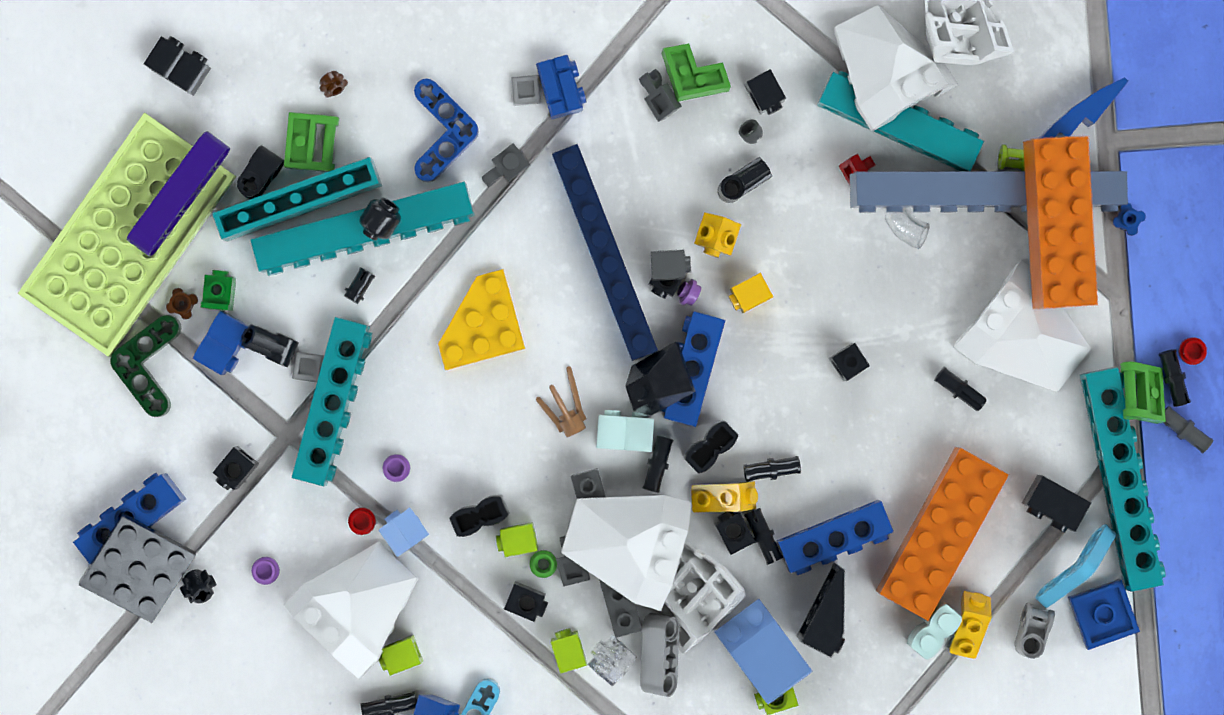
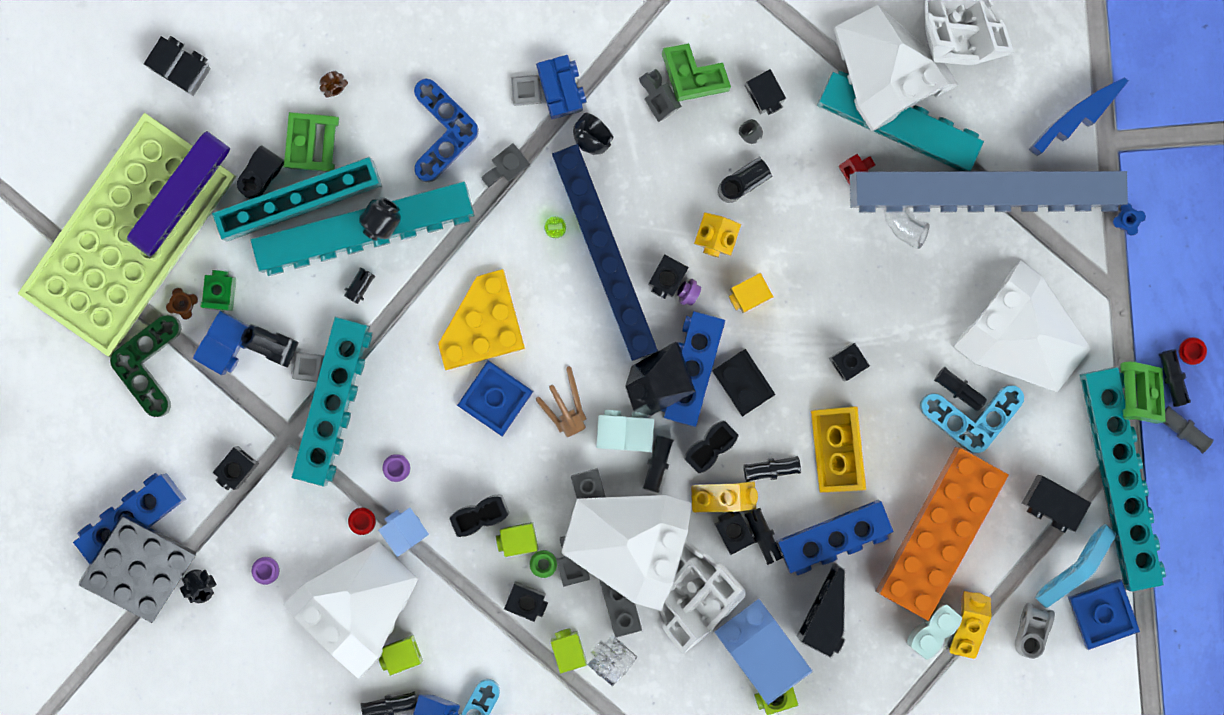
(495, 398): none -> blue tile
(556, 233): none -> clear neon green hinge
(592, 134): none -> black hair
(659, 654): light grey beam -> none
(669, 265): dark grey brick -> none
(743, 382): none -> black plate
(838, 449): none -> yellow slope
(980, 425): none -> medium azure beam
(1004, 161): lime bush -> none
(1060, 222): orange brick -> none

